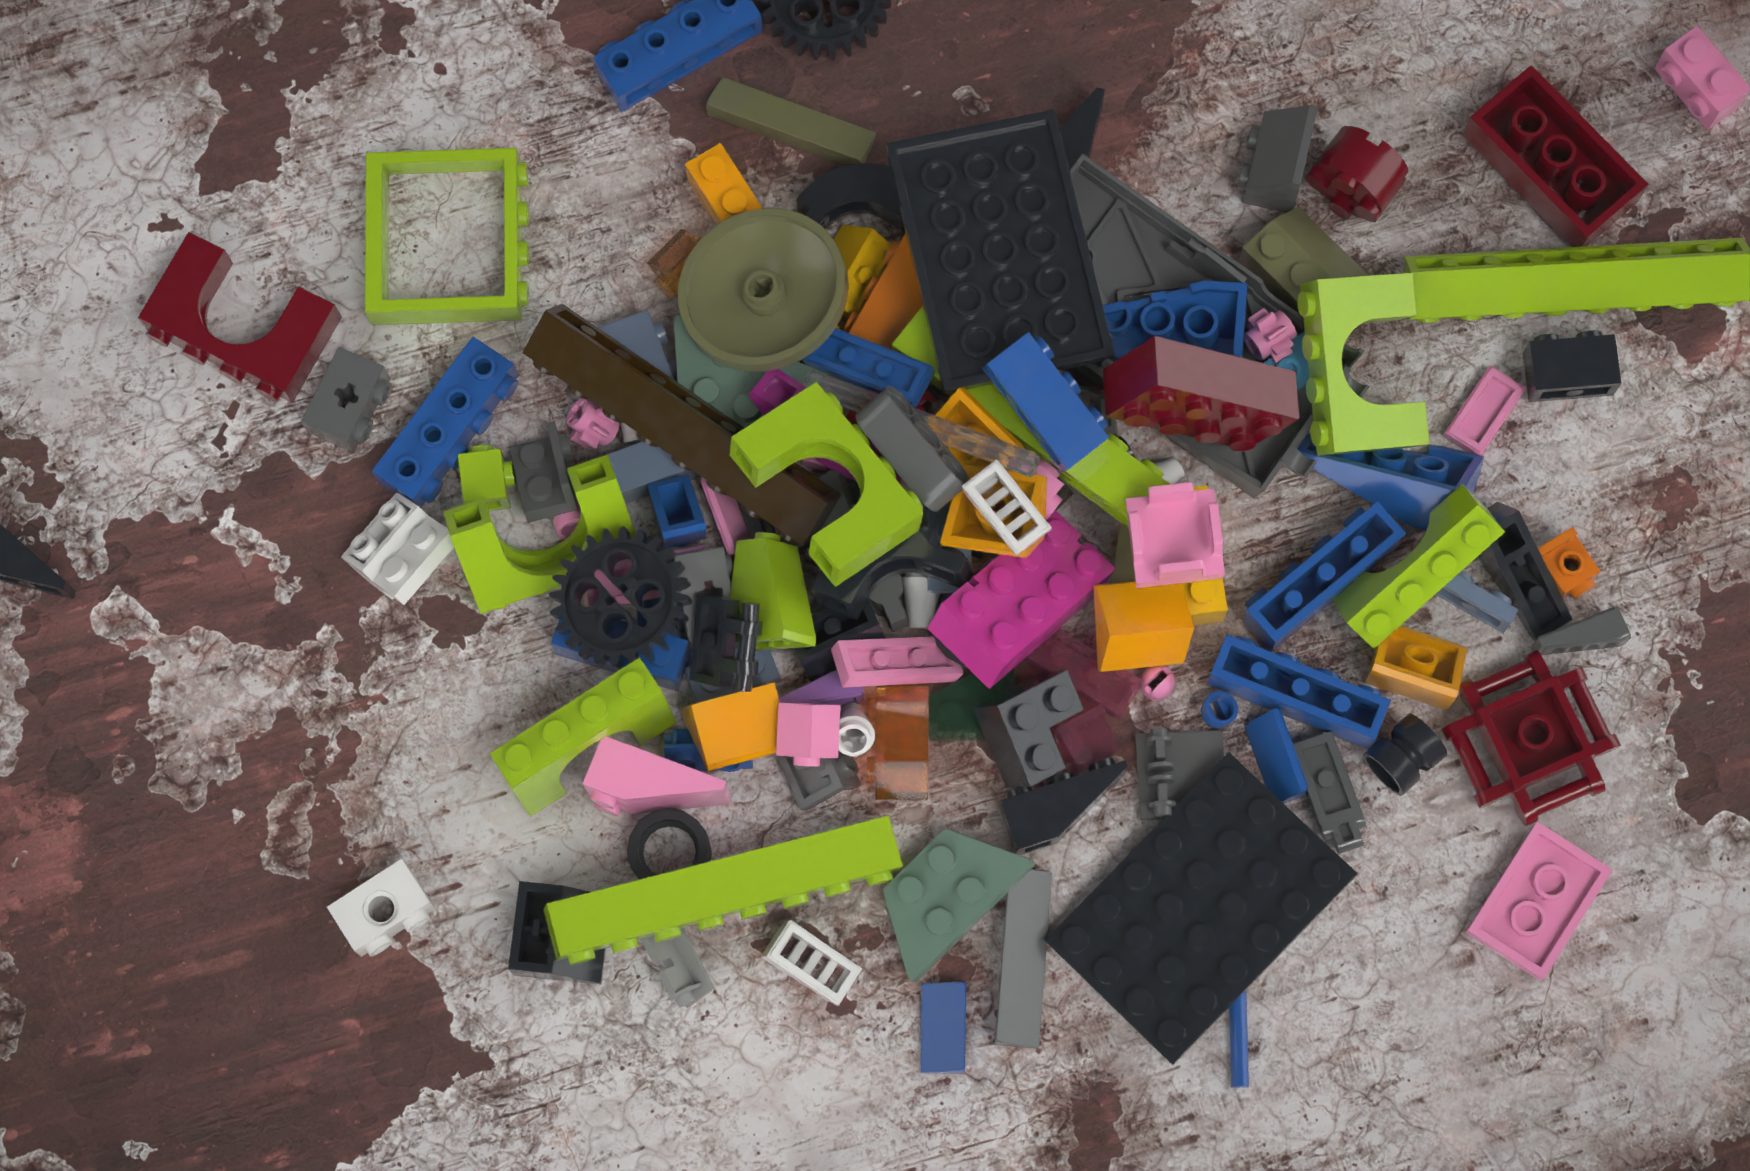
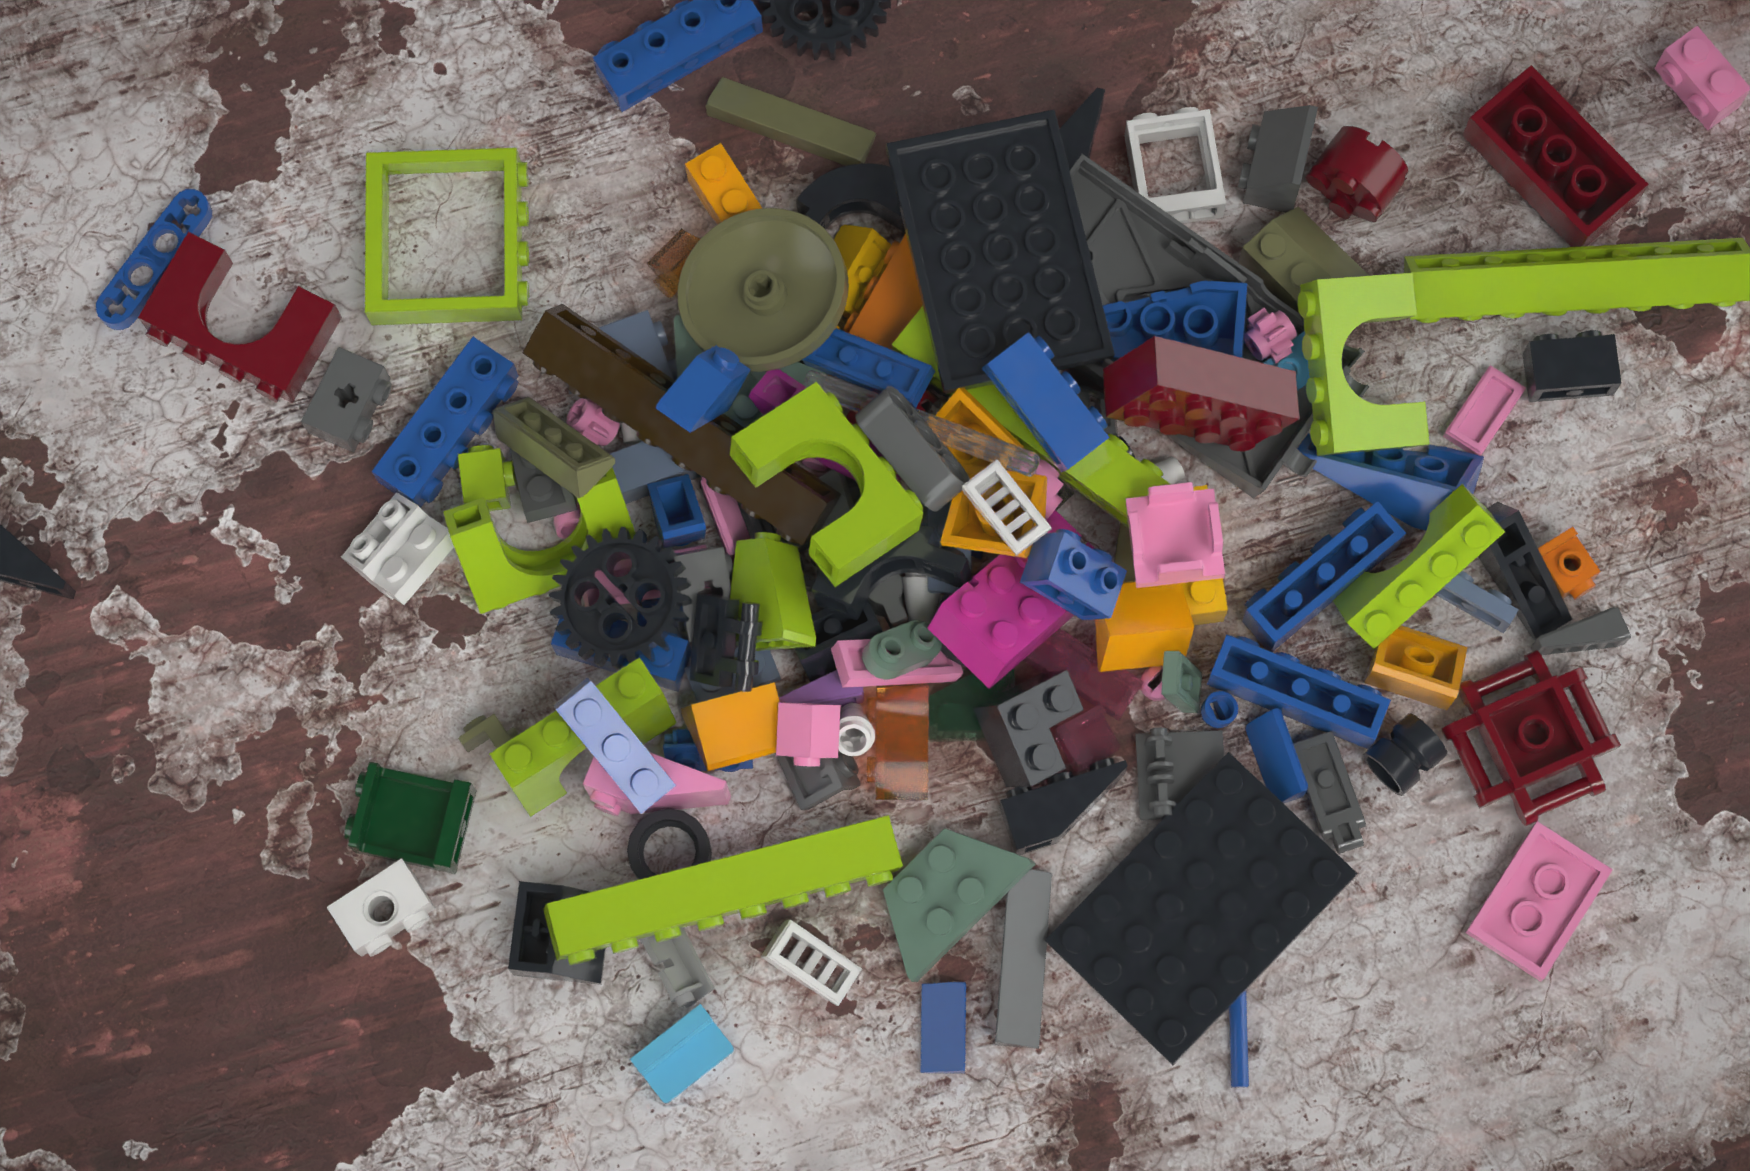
(147, 255): none -> blue beam
(410, 818): none -> dark green panel
(483, 729): none -> olive bracket
(552, 445): none -> olive slope
(614, 745): none -> brick
(682, 1054): none -> medium azure panel
(704, 388): none -> blue slope
(910, 649): none -> sand green plate
(1074, 575): none -> blue brick
(1181, 682): none -> sand green plate
(1183, 123): none -> white window

